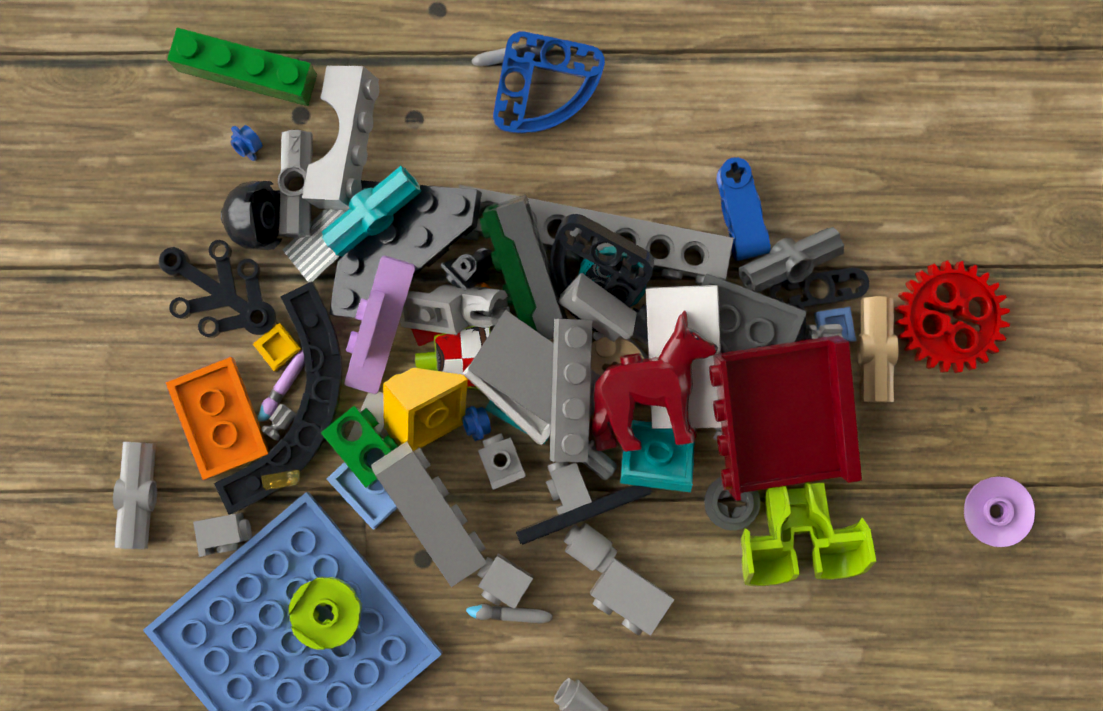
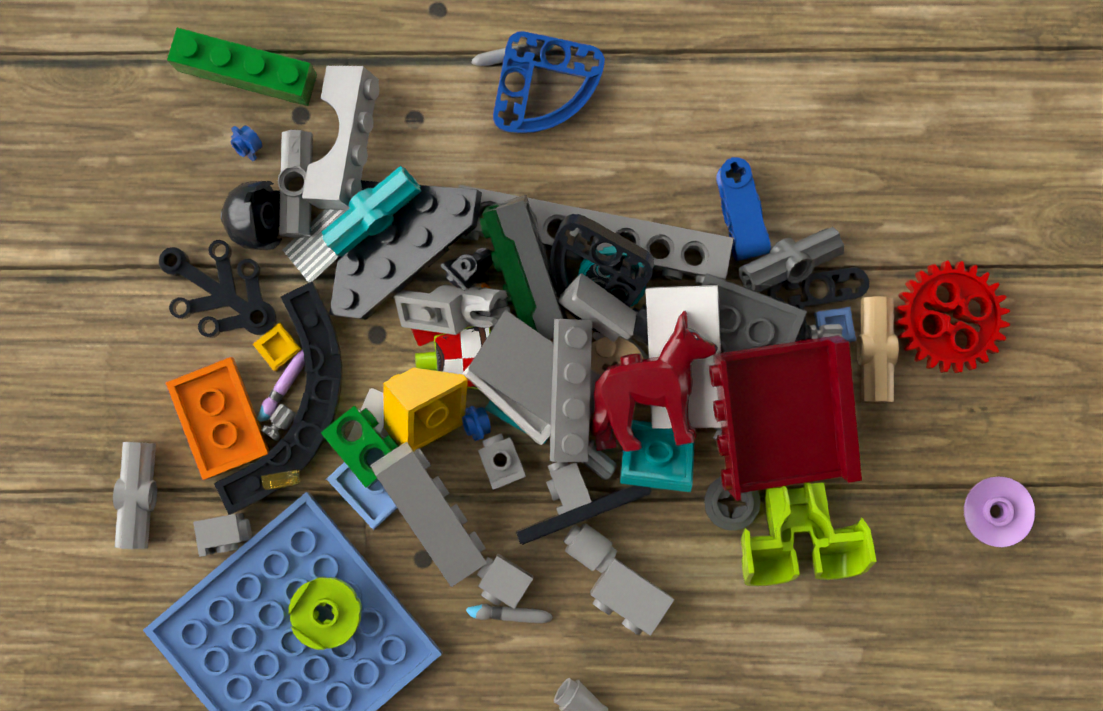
(379, 324): lavender bracket -> none

